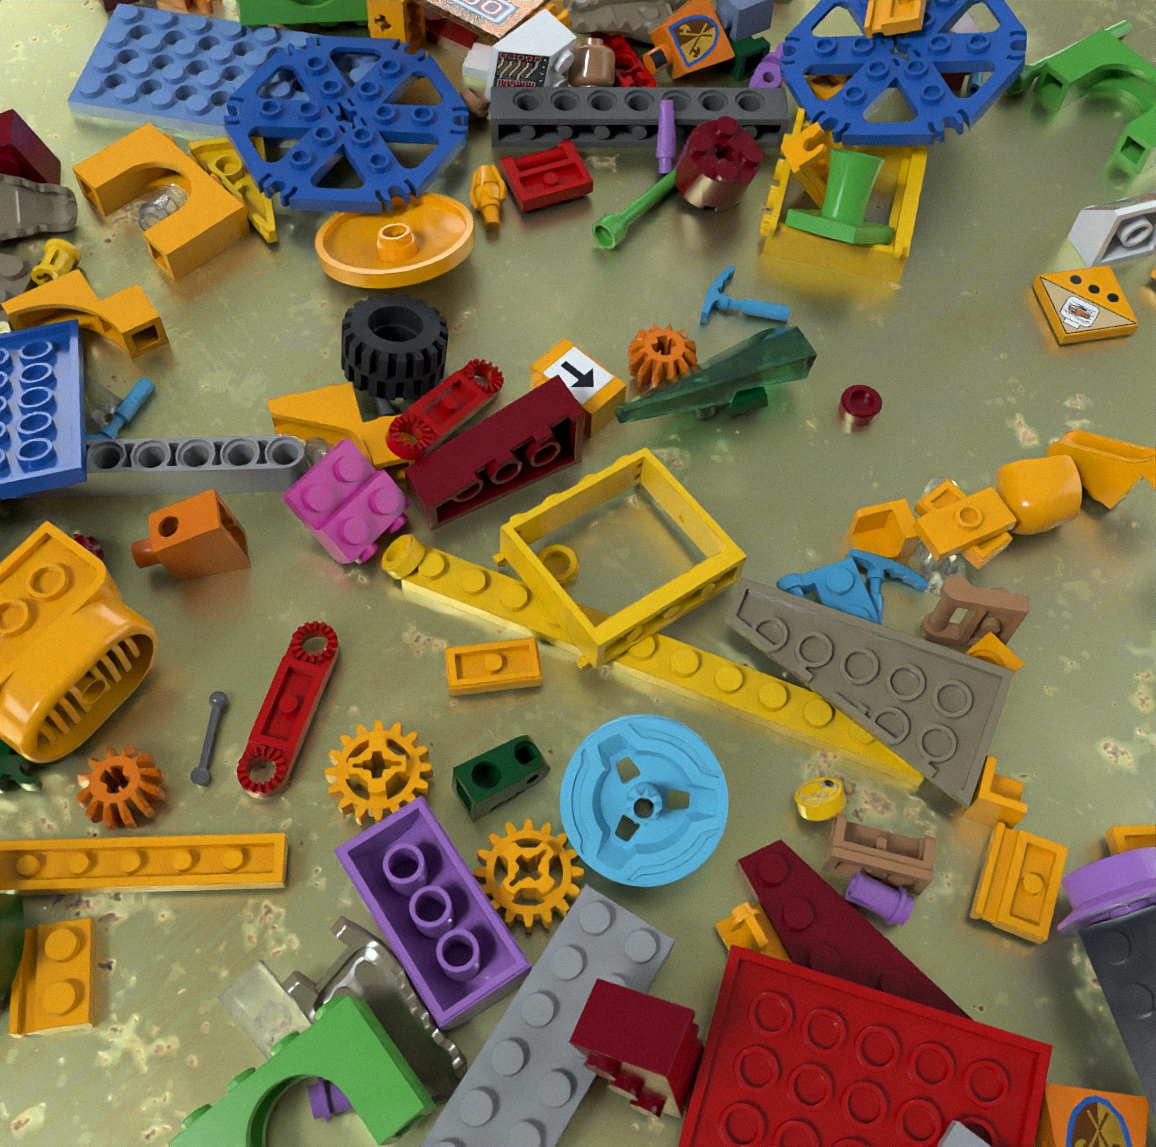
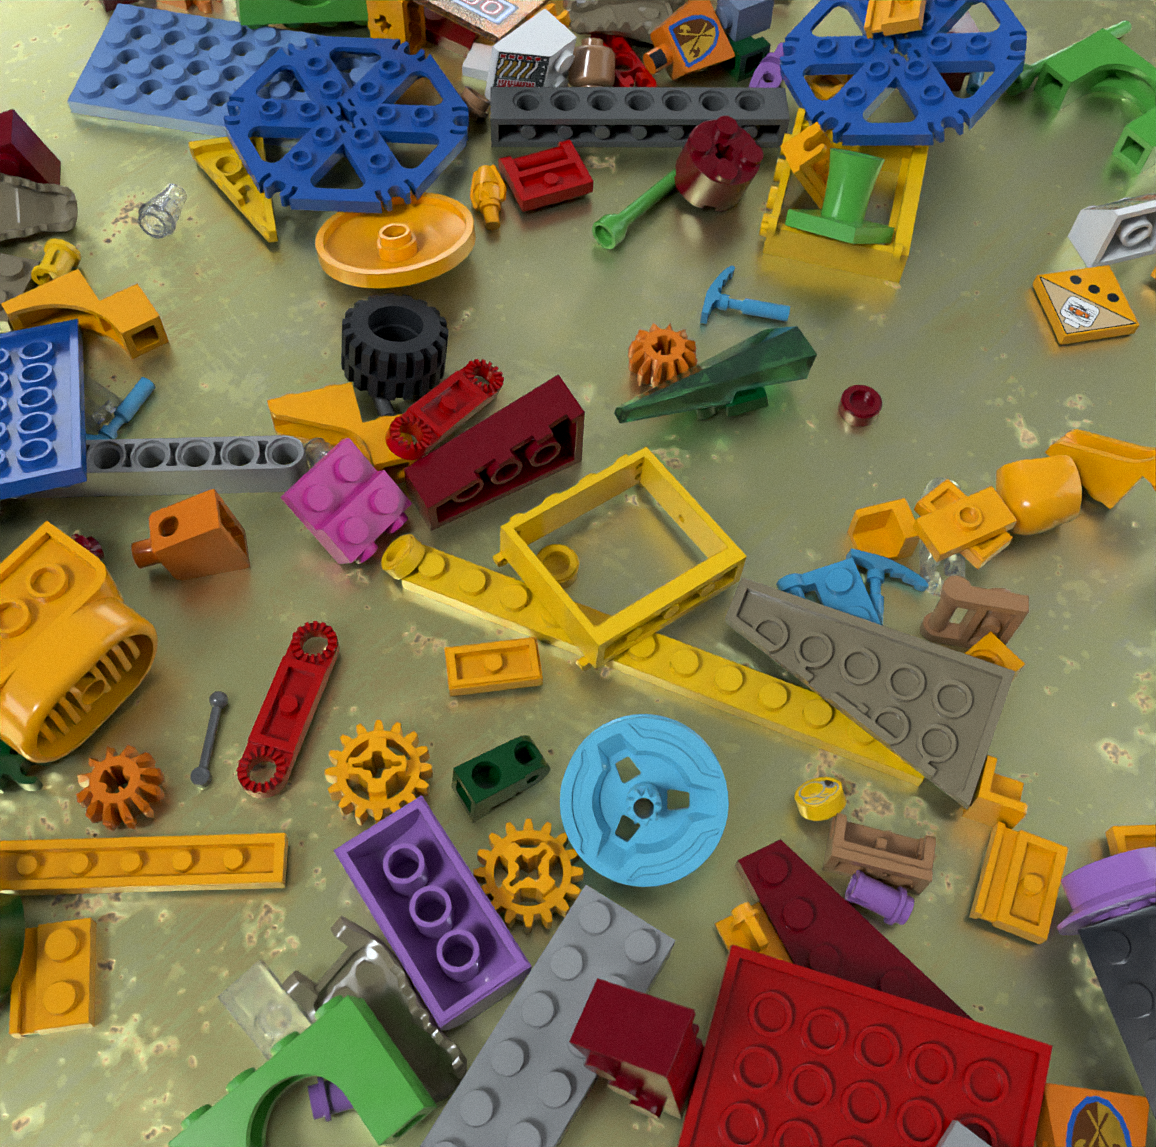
(149, 162): light orange arch -> none
(588, 381): brick -> none
(666, 137): medium lavender animal -> none

